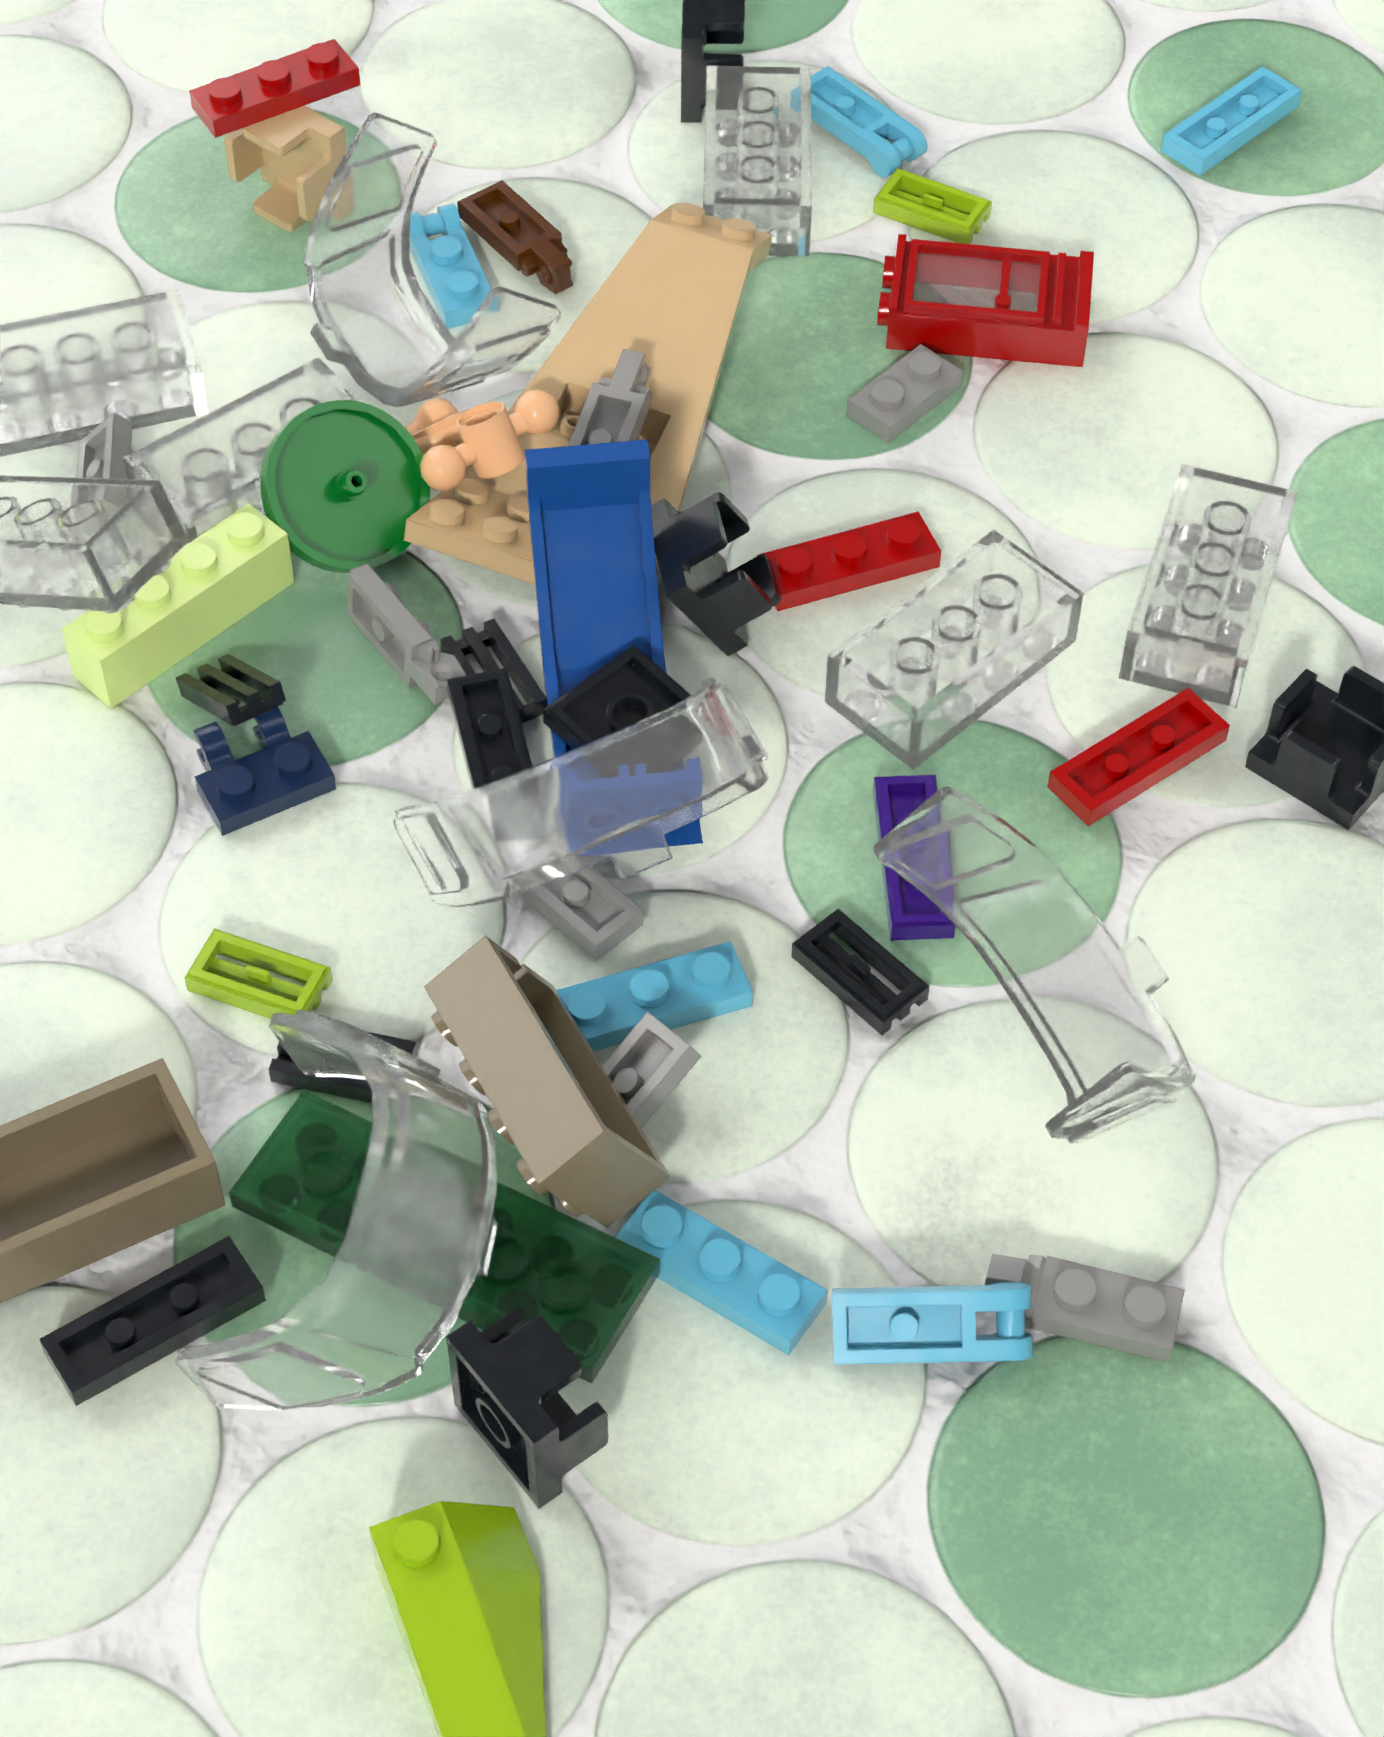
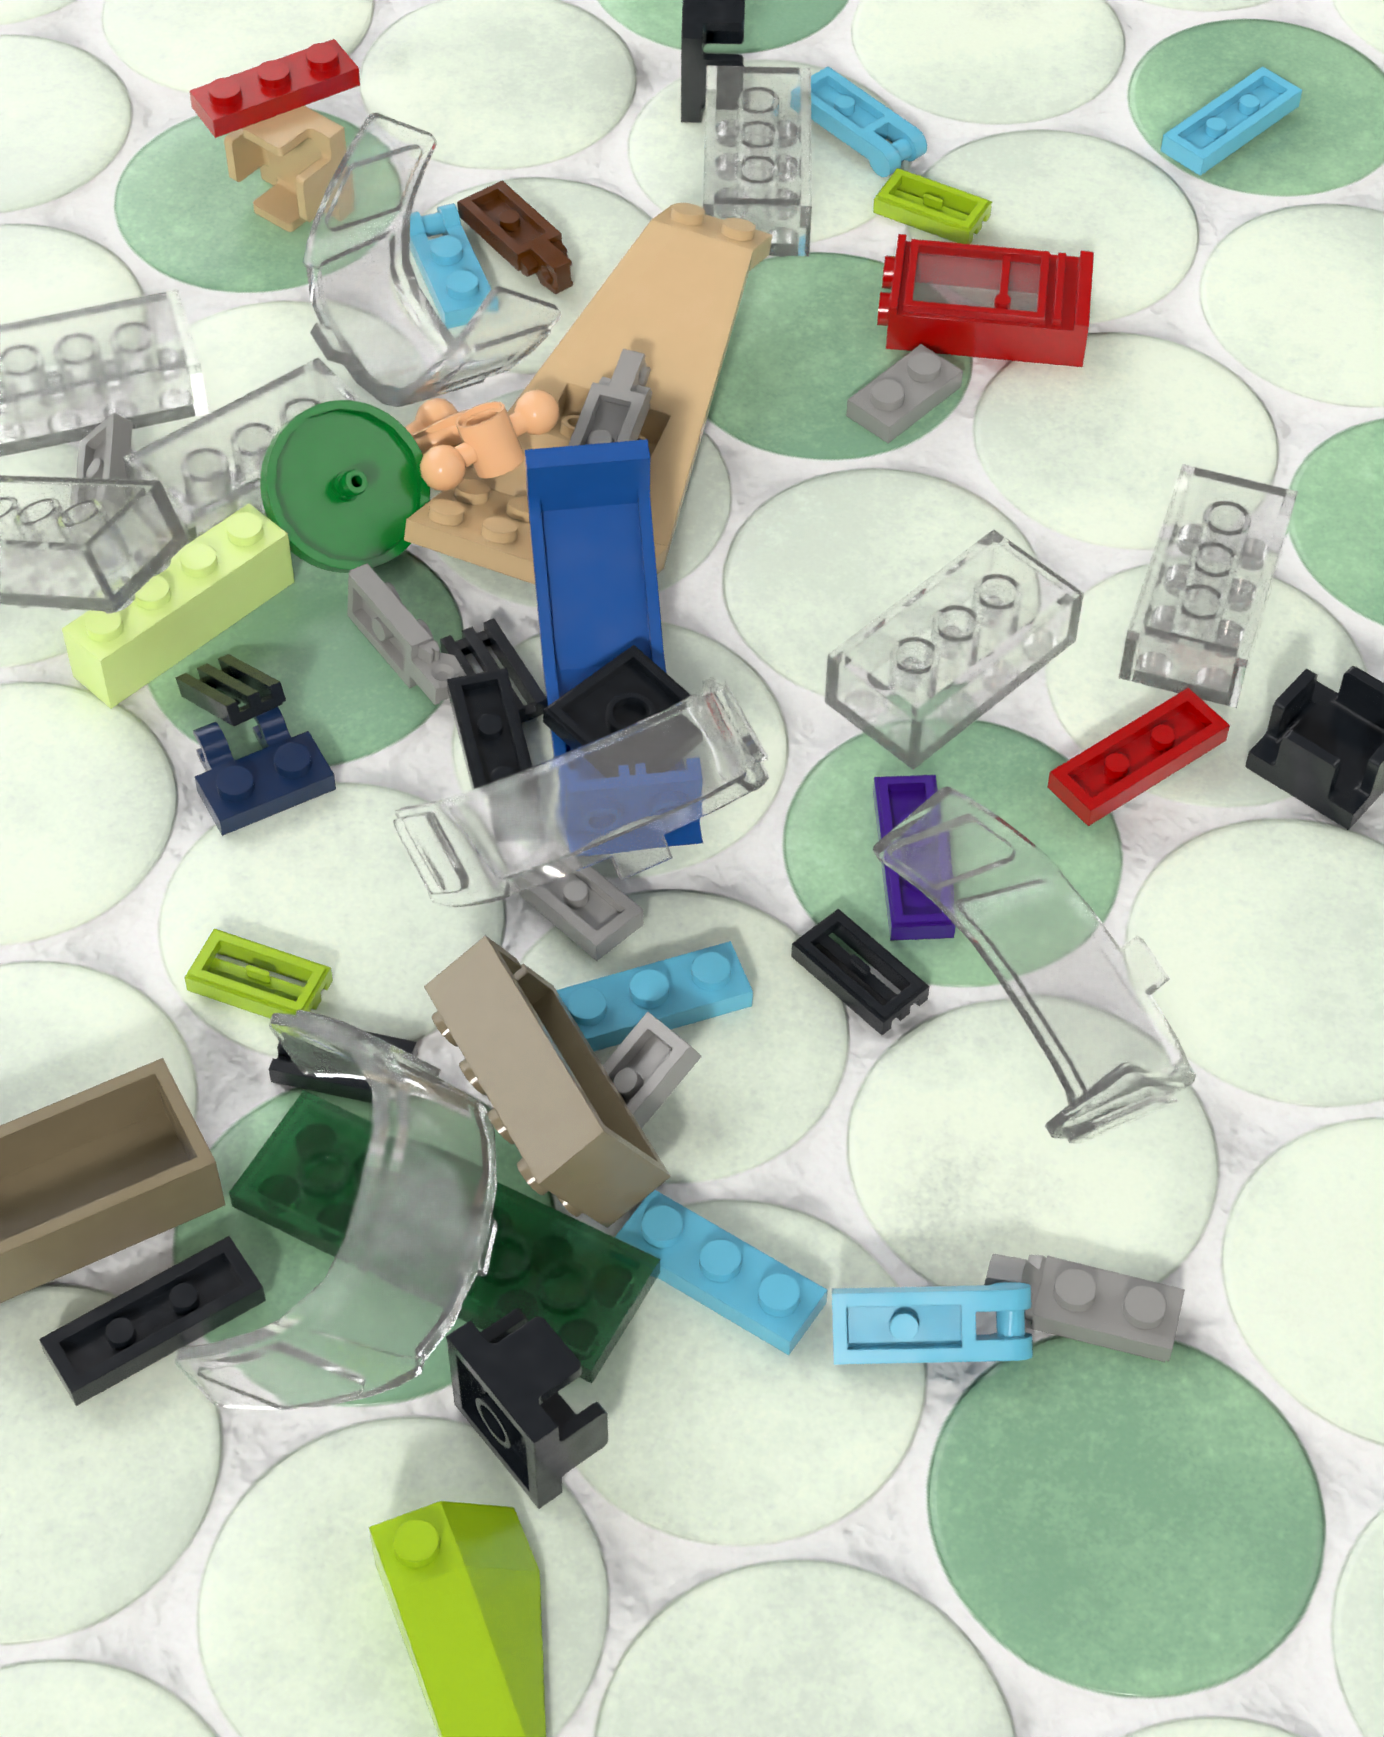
(698, 576): black panel -> none
(853, 560): red plate -> none

